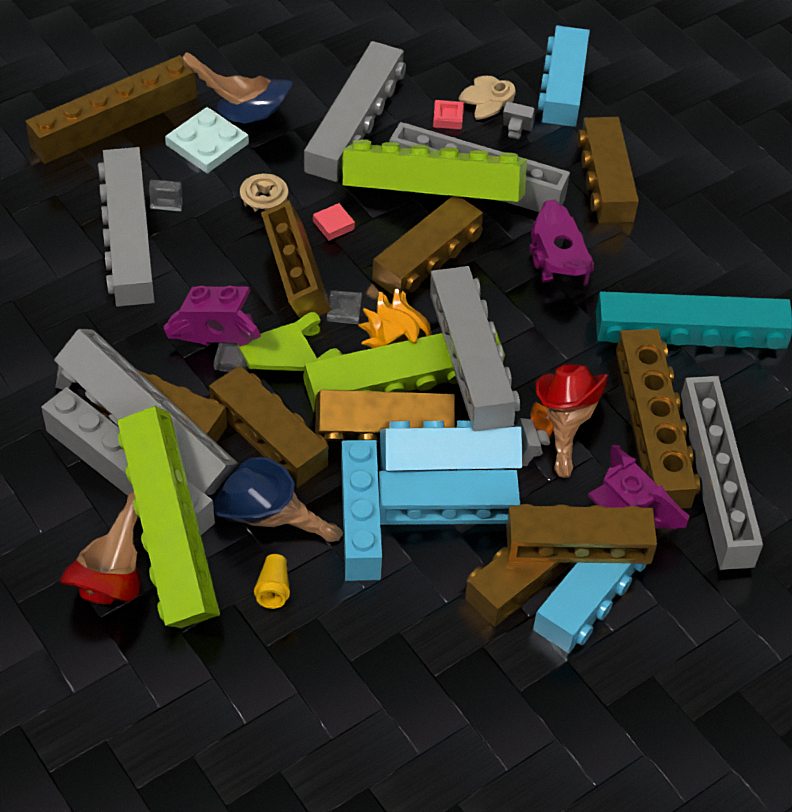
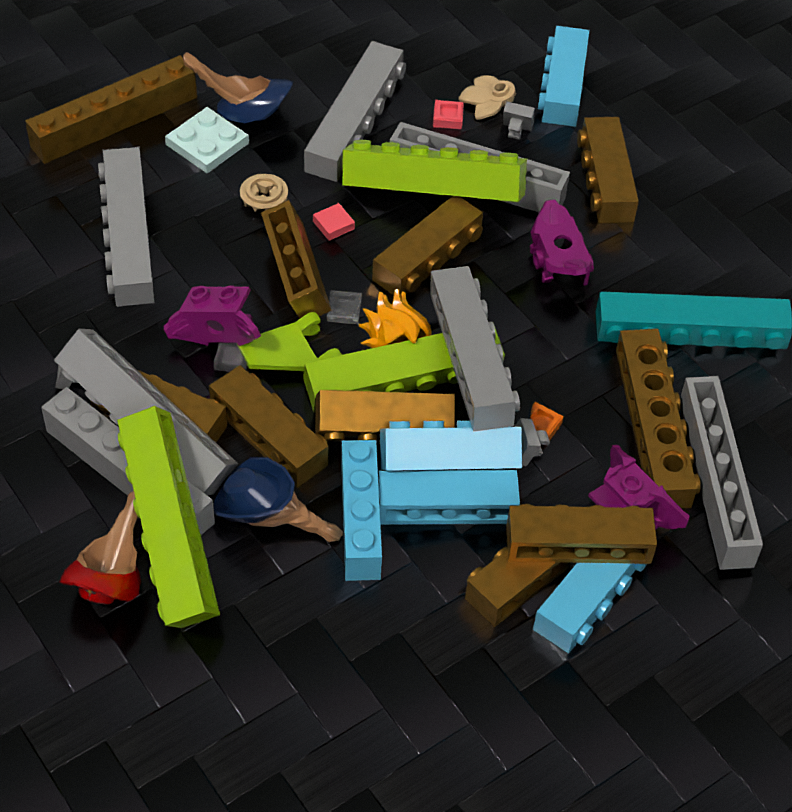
(165, 195): clear tile -> none
(273, 582): yellow cone -> none
(569, 402): red hat -> none

